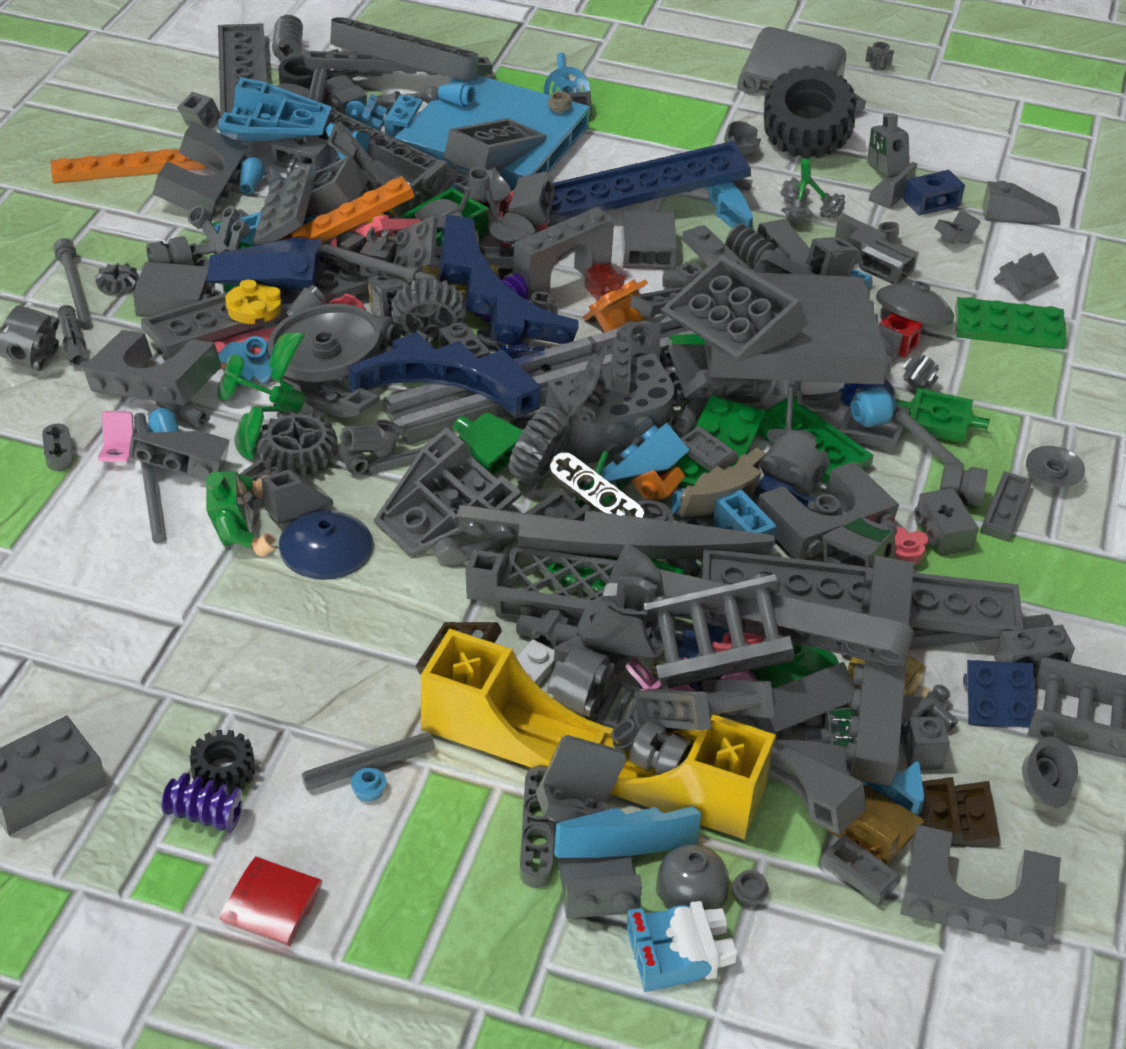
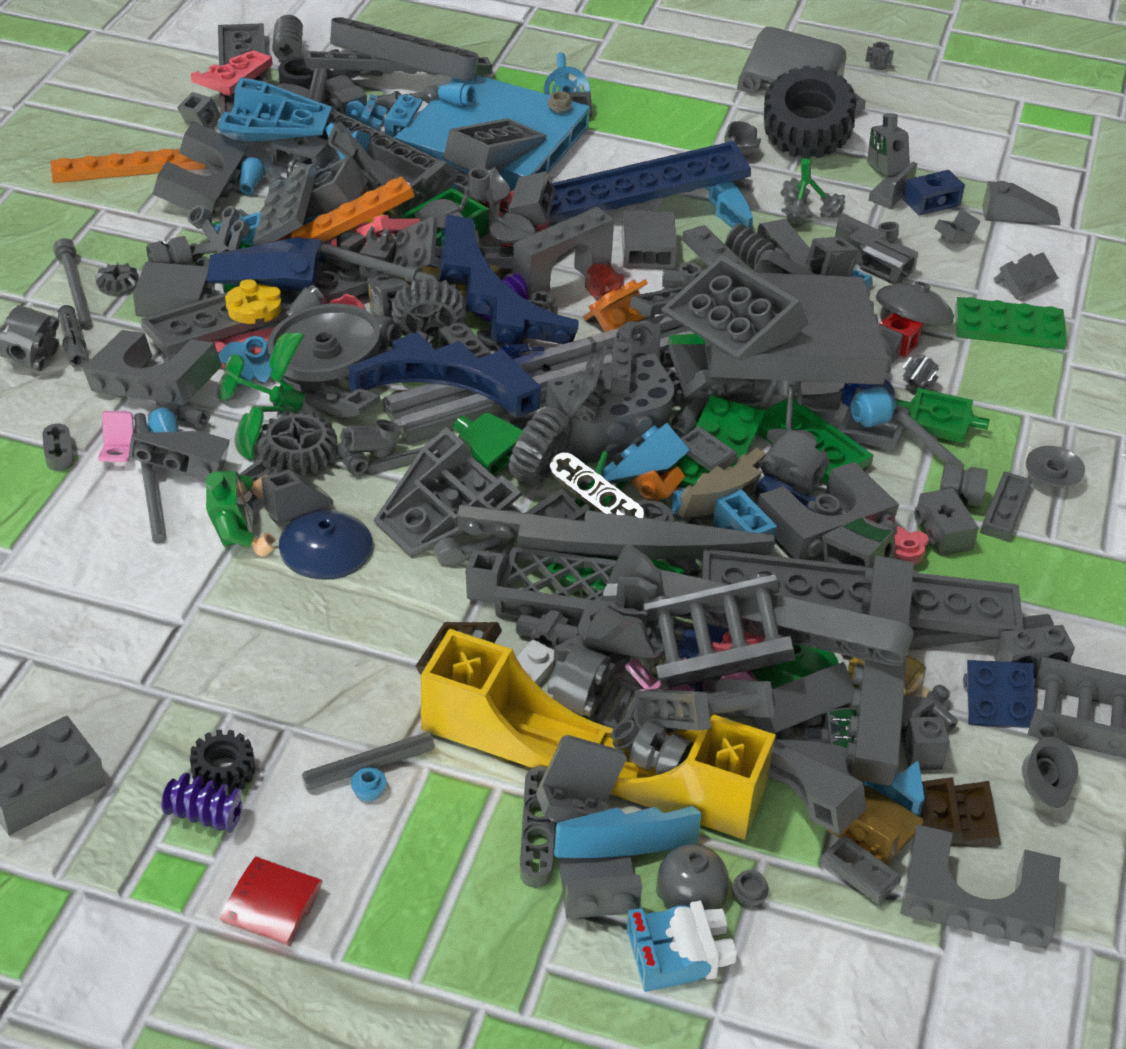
(226, 77): none -> coral wing

